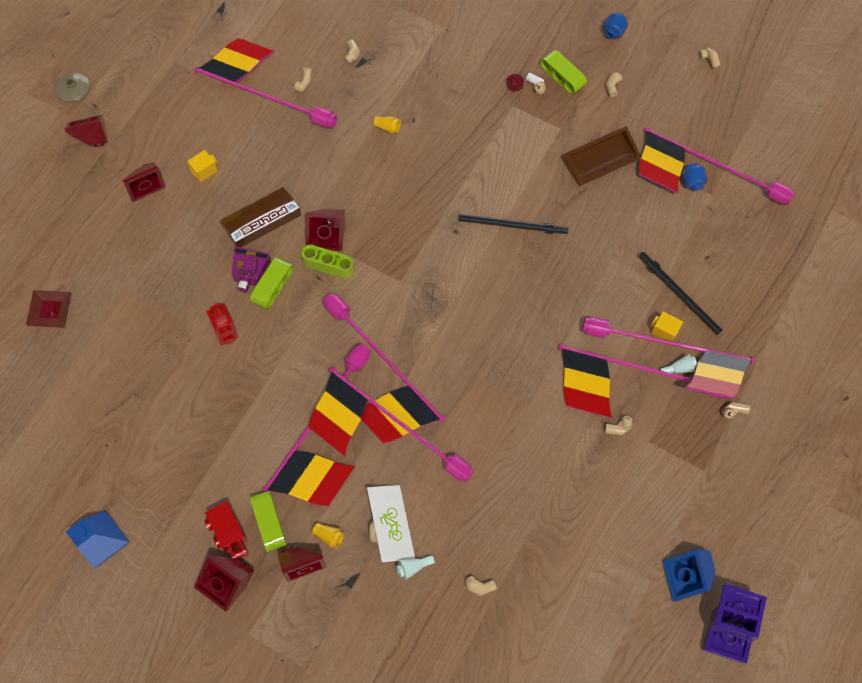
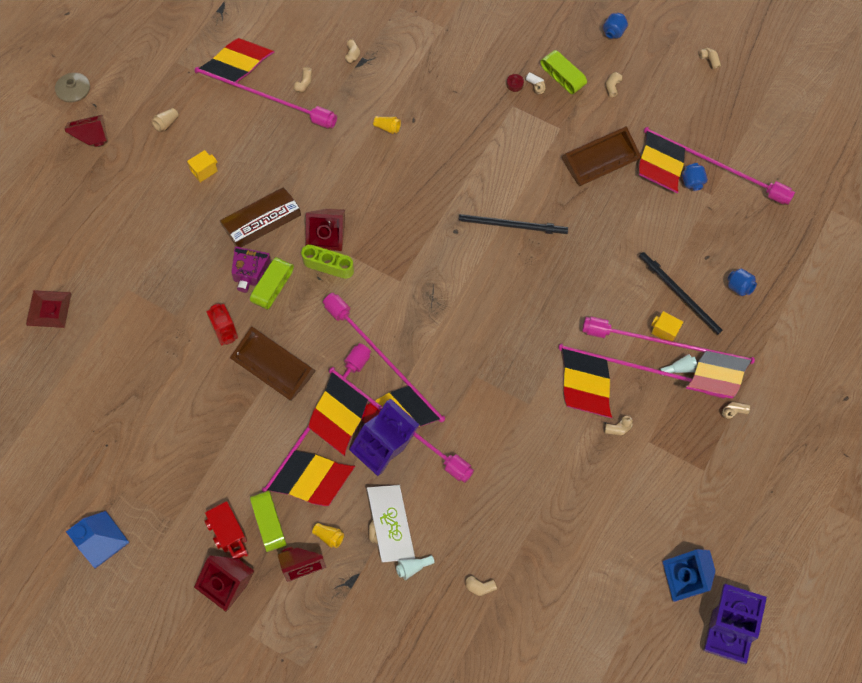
(143, 181): dark red slope -> none
(164, 119): none -> tan cone
(272, 364): none -> reddish brown slope
(384, 437): none -> dark purple bracket
(742, 282): none -> blue head

